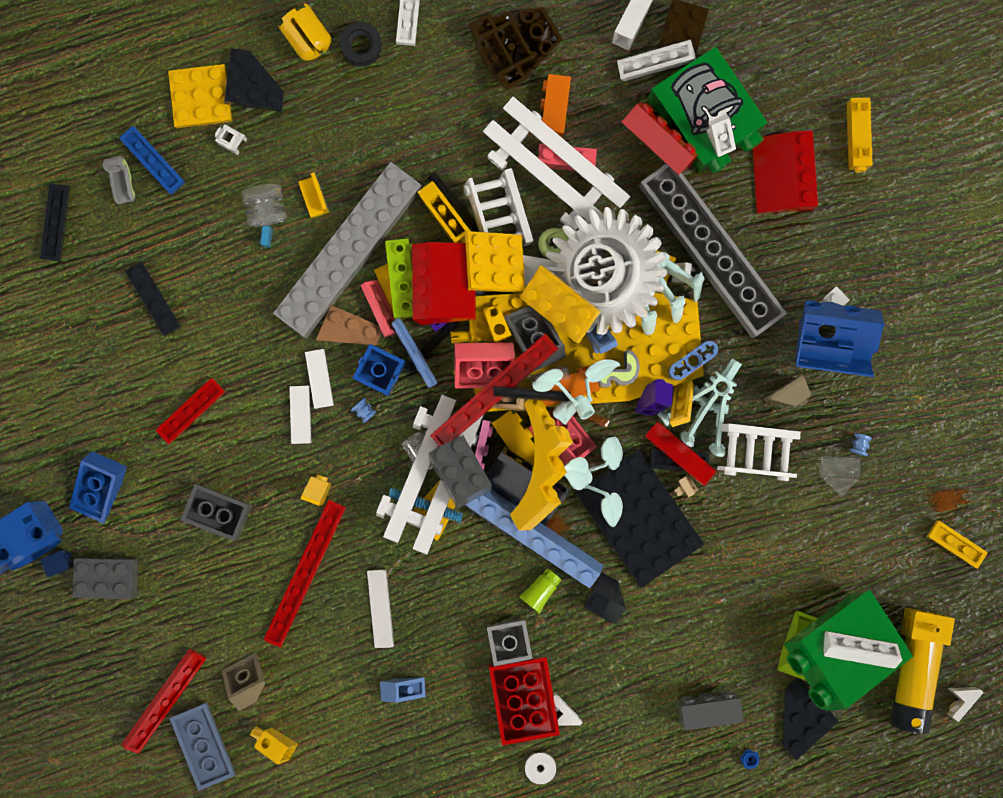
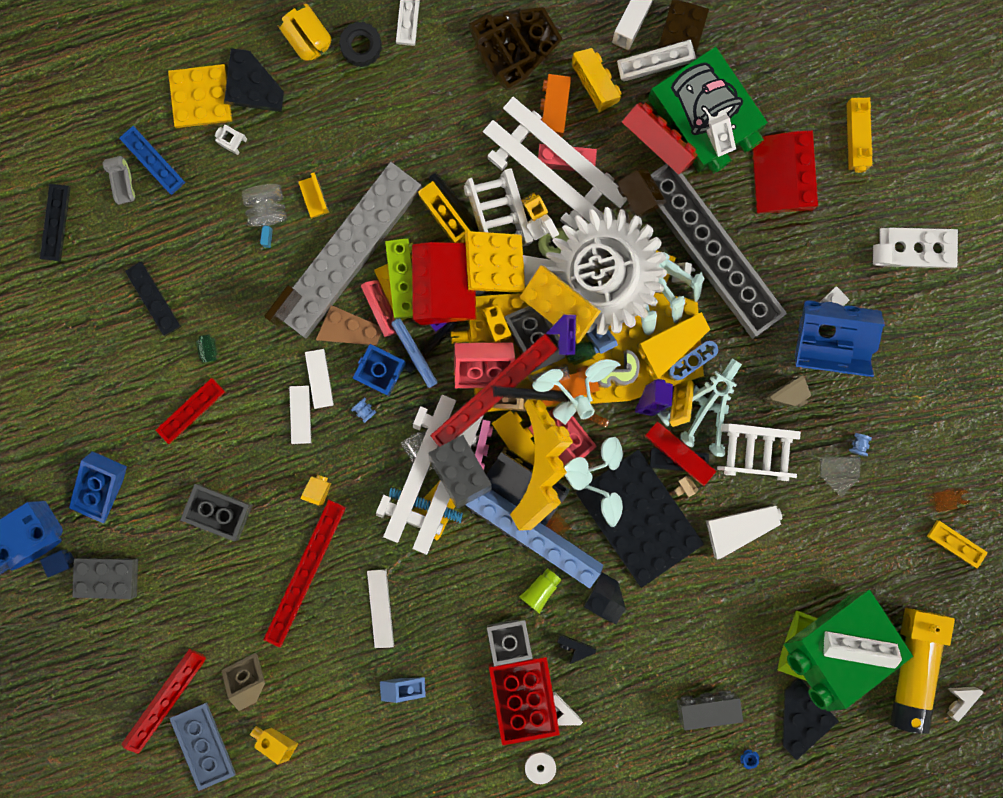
(206, 348): none -> clear green brick
(283, 306): none -> dark brown tile
(534, 206): none -> yellow leg
(541, 227): none -> white slope
(567, 330): none -> dark purple slope
(581, 649): none -> black slope
(583, 352): none -> clear green brick
(596, 79): none -> yellow slope
(641, 192): none -> dark brown brick
(670, 345): none -> yellow slope
(738, 529): none -> white slope
(886, 255): none -> white hinge

